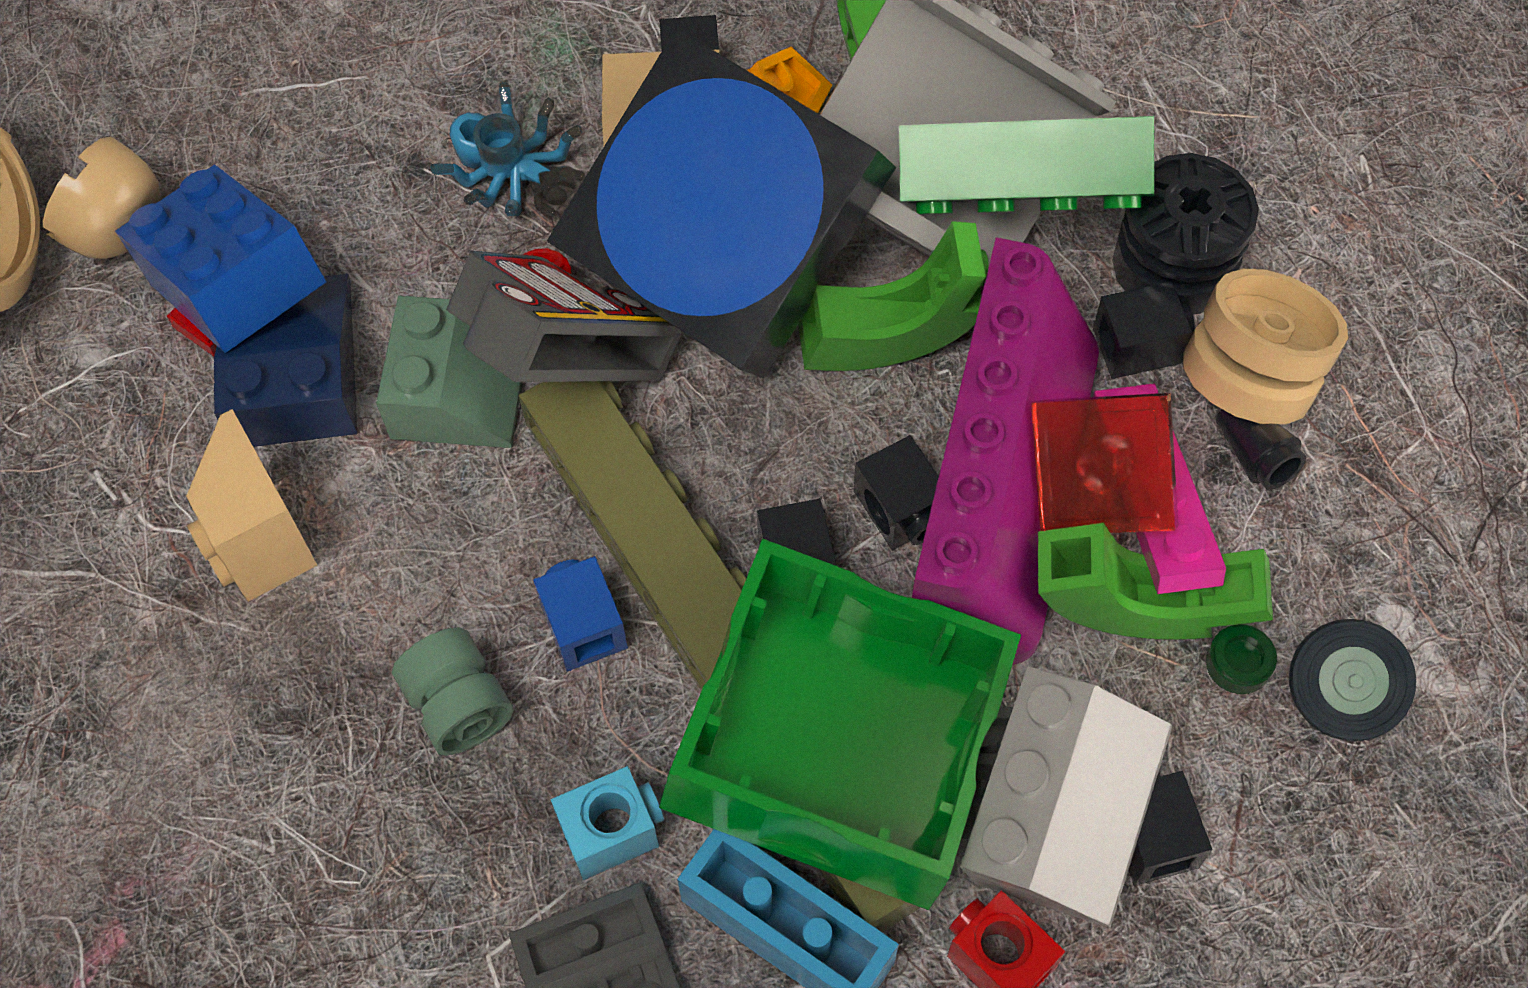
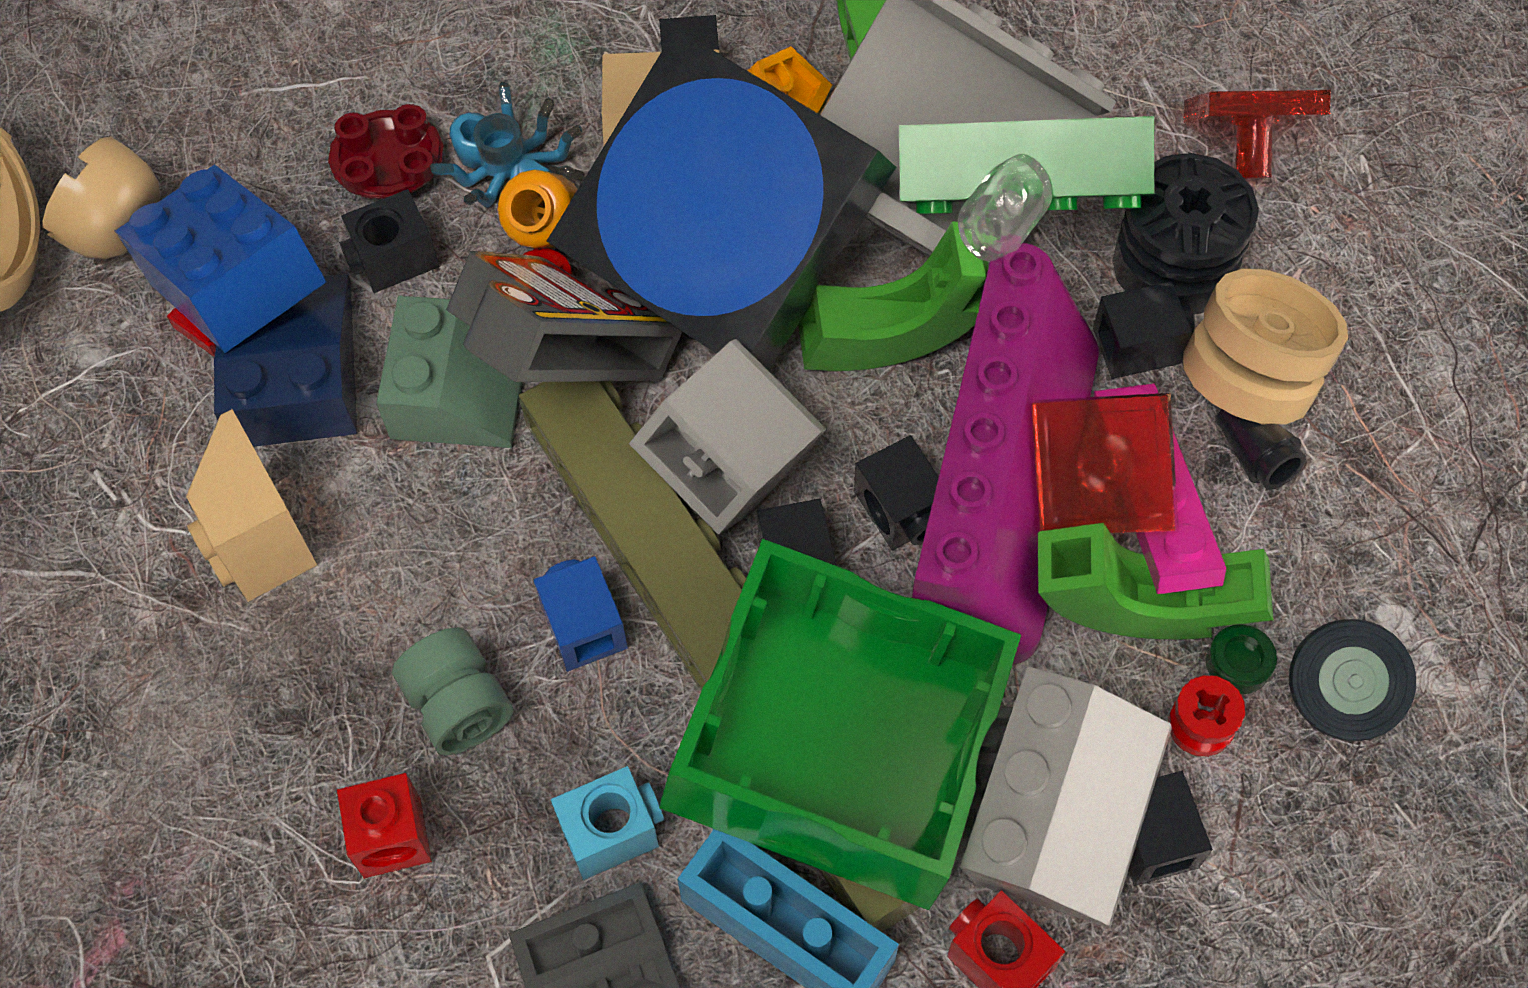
(383, 825): none -> red brick
(384, 151): none -> dark red dish
(392, 221): none -> black brick
(533, 206): none -> light orange head
(727, 437): none -> light grey slope
(1005, 207): none -> clear plate
(1197, 729): none -> red wheel
(1254, 116): none -> clear red tile

